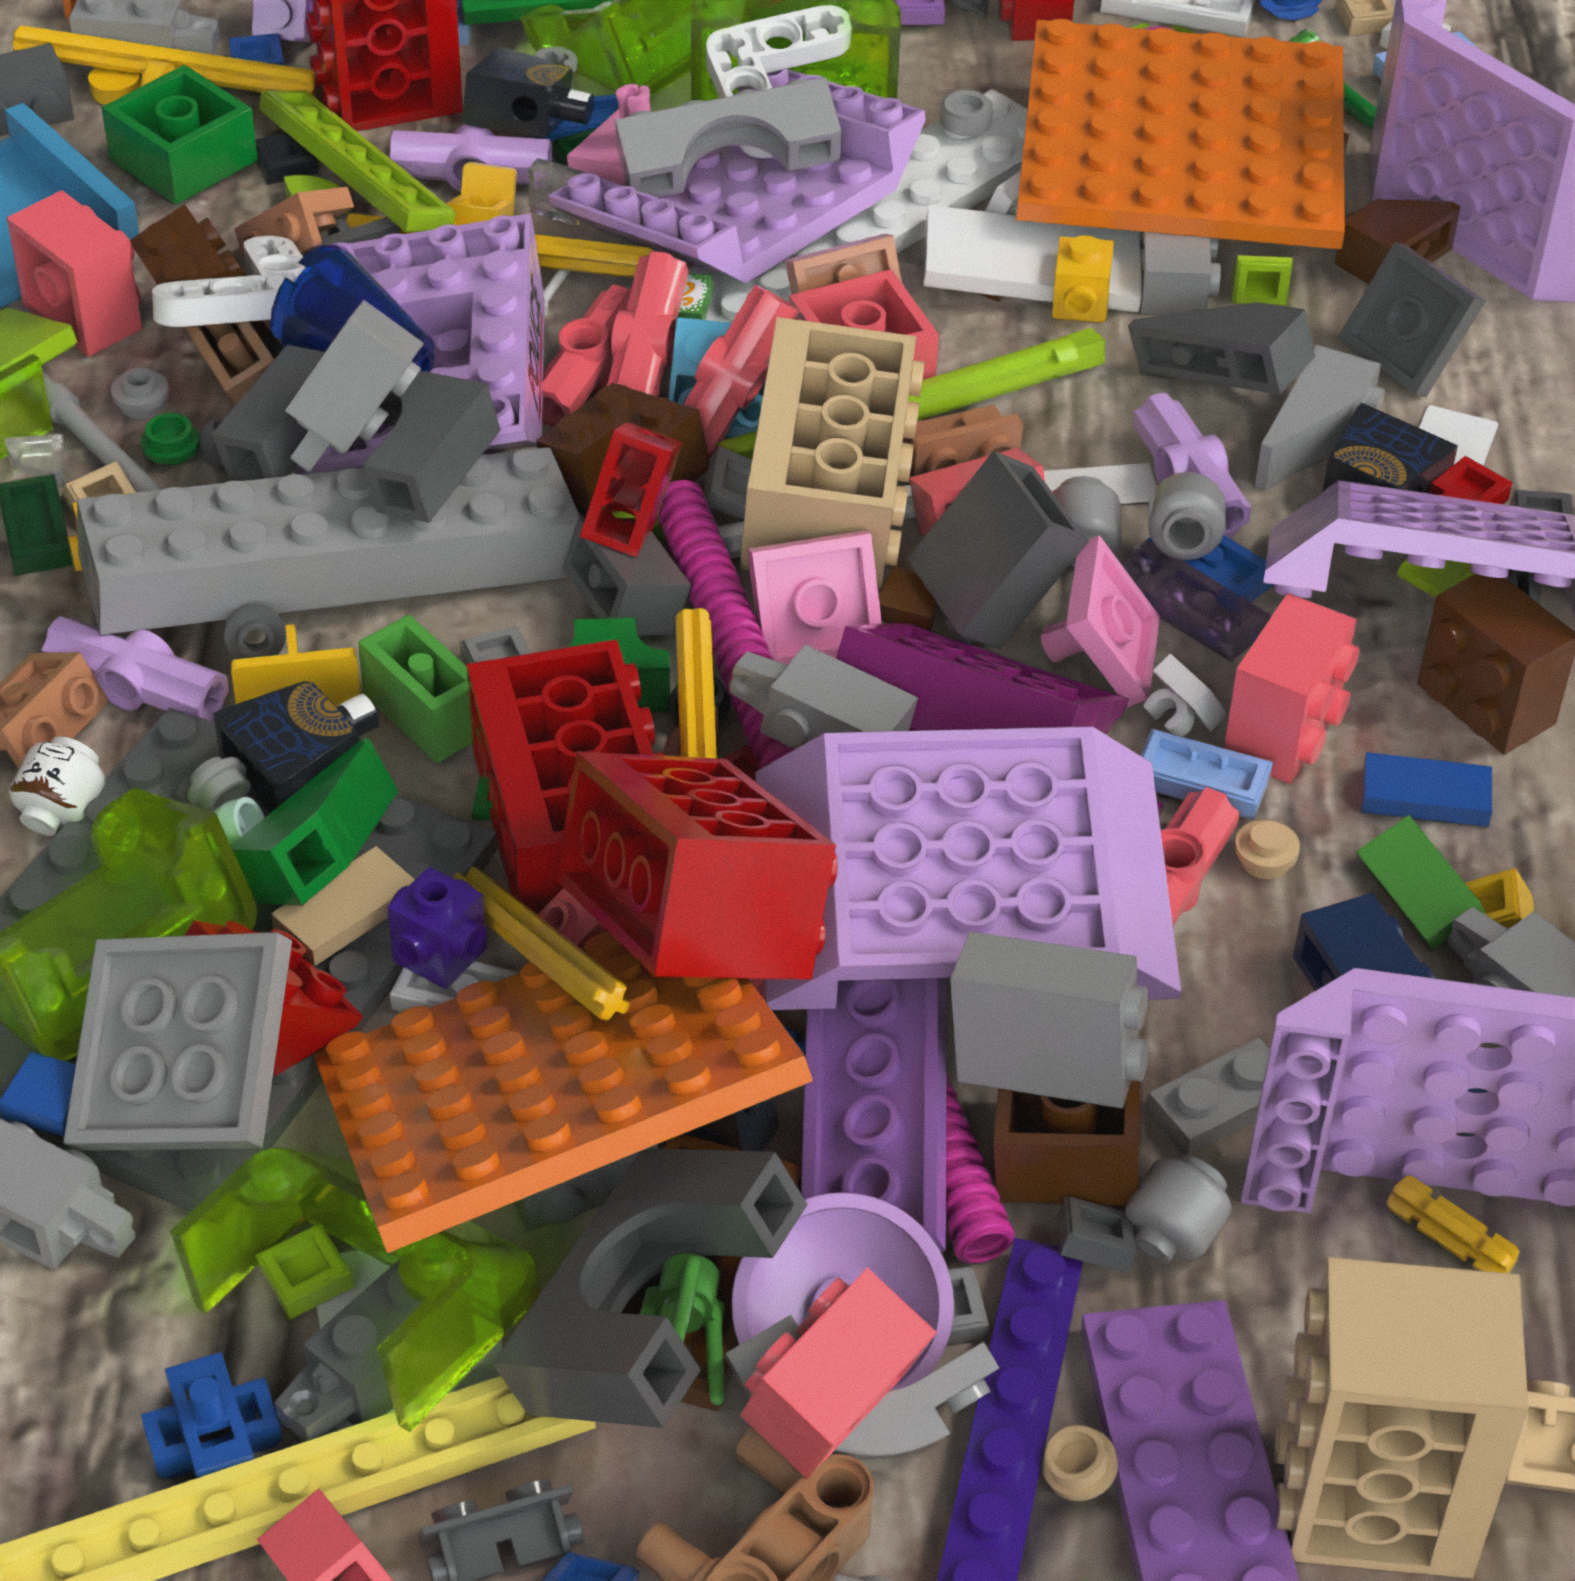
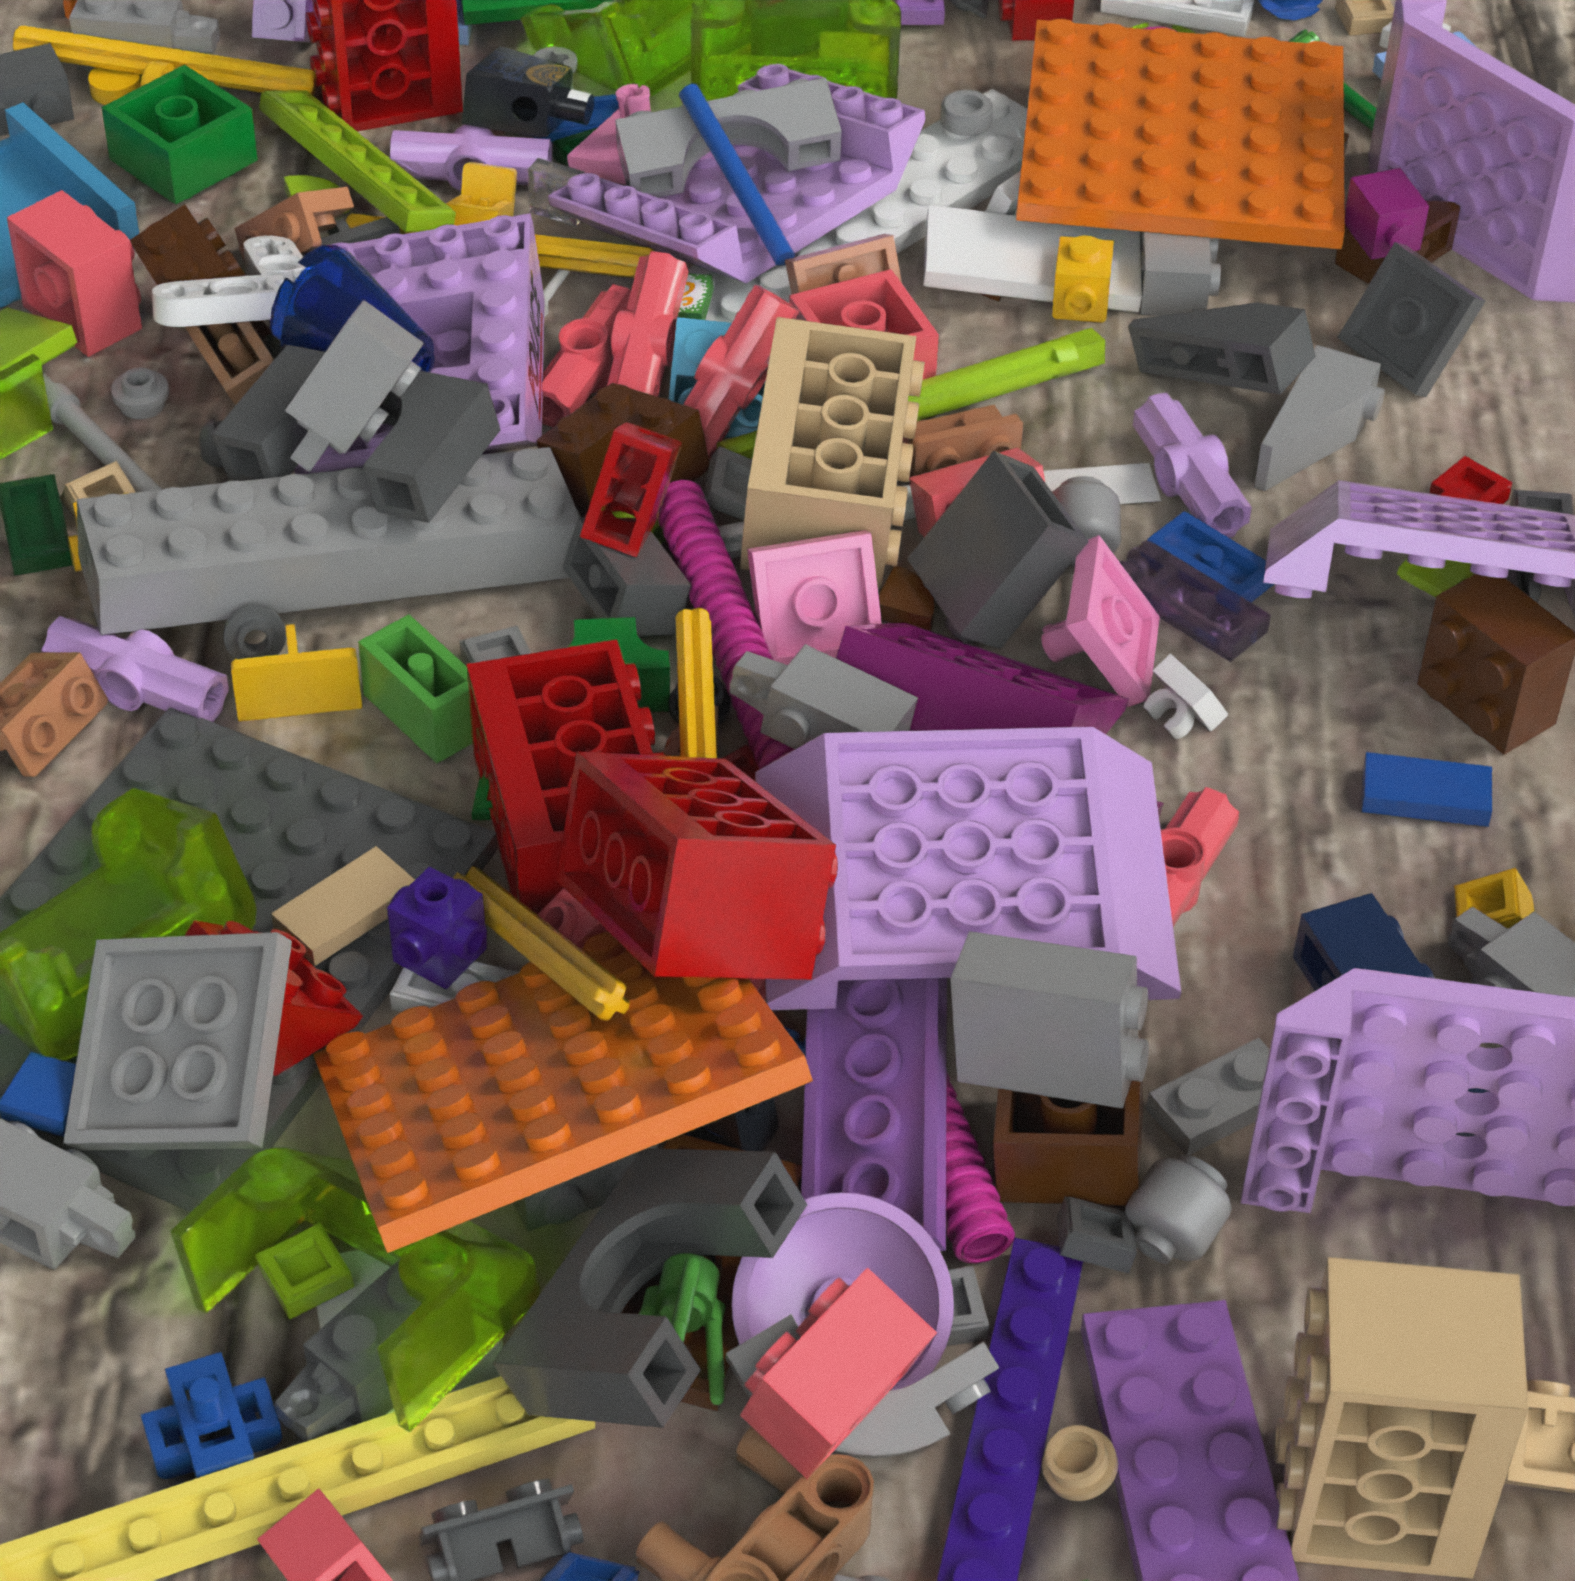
(38, 455): clear tile -> none
(56, 784): white head -> none
(169, 439): green plate -> none
(218, 782): light grey plate -> none
(238, 817): light aqua hinge -> none
(257, 48): blue tile -> none
(282, 157): black tile -> none
(290, 737): black torso -> none
(316, 829): green slope -> none
(736, 174): none -> blue bar
(757, 58): white beam -> none
(1187, 516): light grey head -> none
(1191, 765): light blue plate -> none
(1260, 279): lime slope -> none
(1266, 848): tan plate -> none
(1292, 686): coral brick -> none
(1384, 211): none -> magenta brick
(1387, 453): black torso -> none
(1418, 880): bright green tile -> none
(1451, 1227): yellow axle -> none
(1469, 432): white sticker -> none

